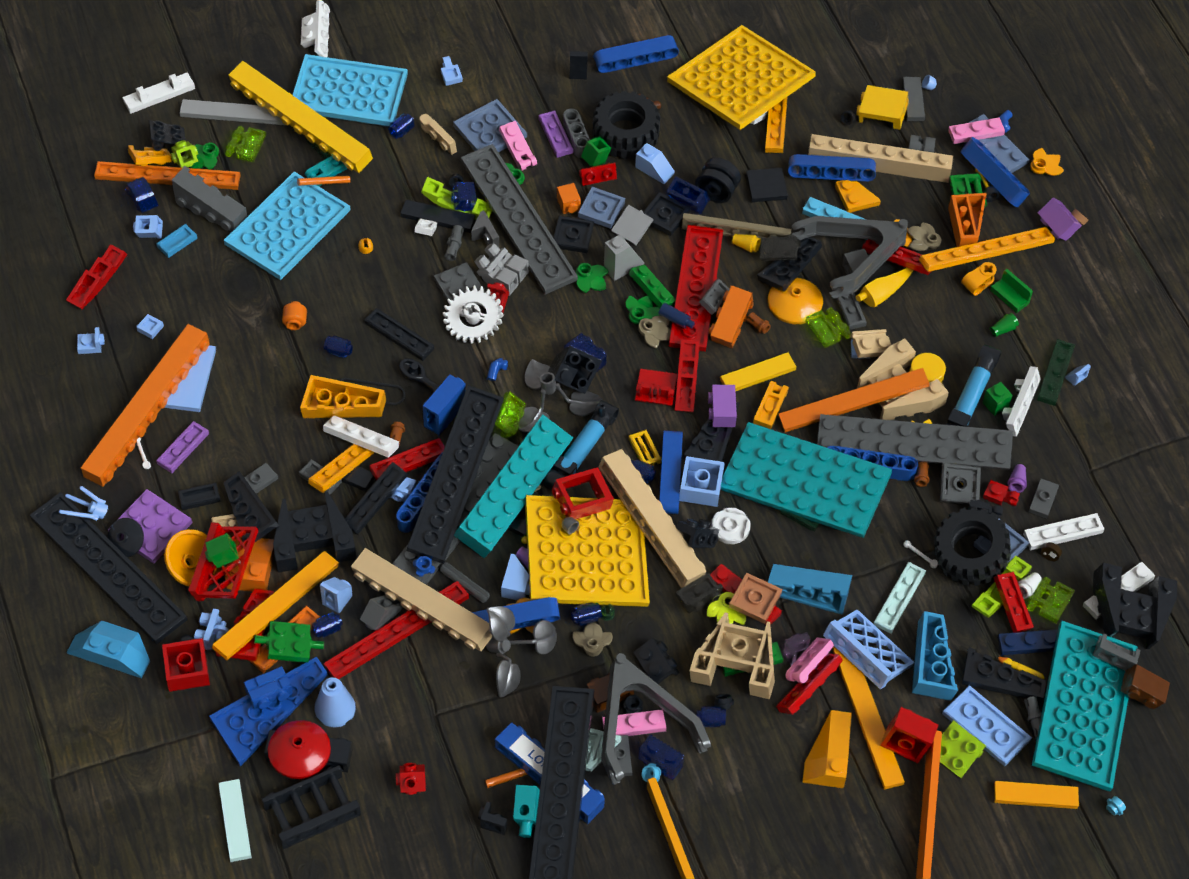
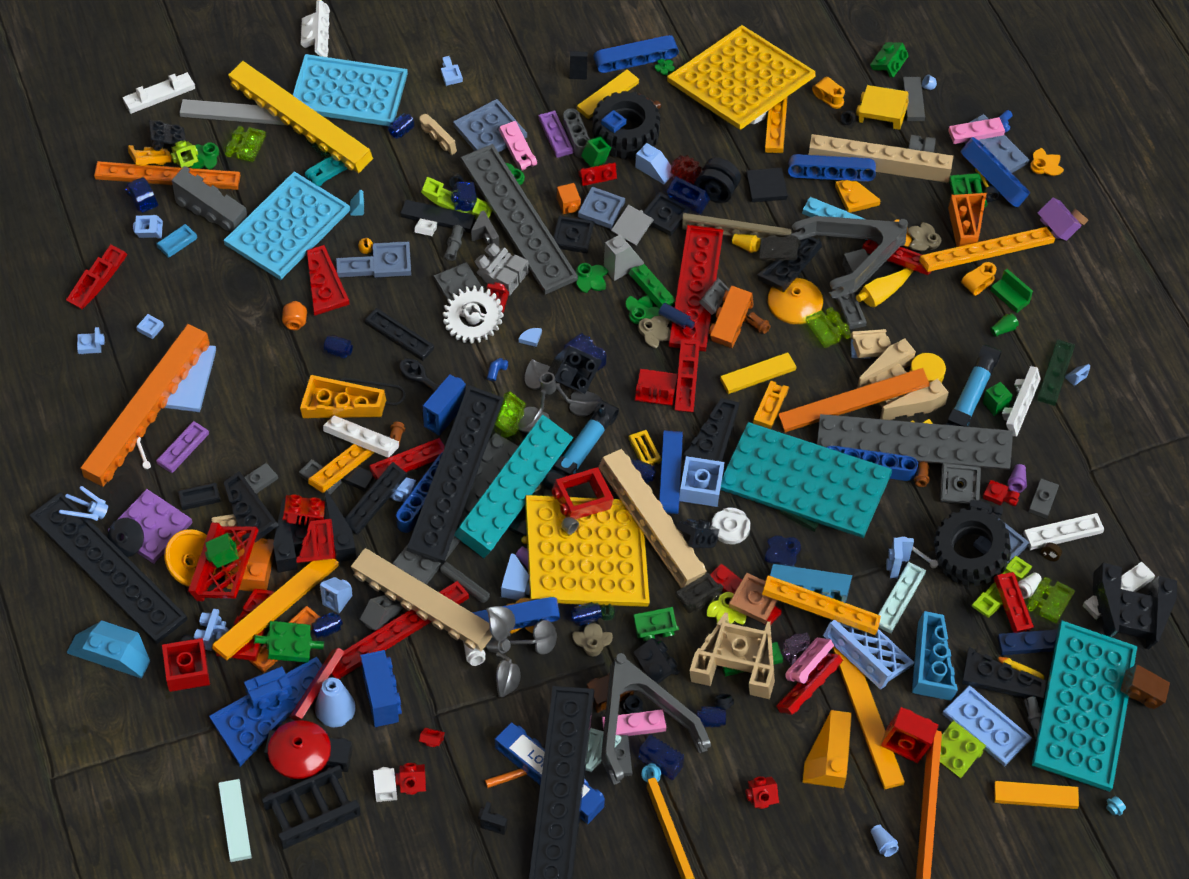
(297, 505): none -> red hinge
(315, 686): none -> red tile
(318, 542): none -> red wing
(323, 180): orange bar -> none
(325, 283): none -> red wing
(355, 266): none -> sand blue plate
(357, 204): none -> medium azure slope
(381, 688): none -> blue brick
(385, 784): none -> white brick
(391, 259): none -> sand blue plate
(423, 561): blue plate -> none
(431, 737): none -> red plate
(474, 656): none -> white cone
(526, 808): teal torso -> none
(531, 336): none -> light blue tile
(613, 121): none -> blue tile
(623, 82): none -> yellow tile
(654, 623): none -> green bracket
(665, 66): none -> green plant
(685, 168): none -> clear red gear
(723, 406): medium lavender brick -> none
(762, 792): none -> red brick
(780, 552): none -> clear blue plate
(821, 605): none -> light orange plate
(829, 92): none -> light orange piece
(885, 842): none -> light blue cone
(890, 58): none -> green bracket
(899, 552): none -> light blue bracket
(1115, 654): dark grey hinge -> none

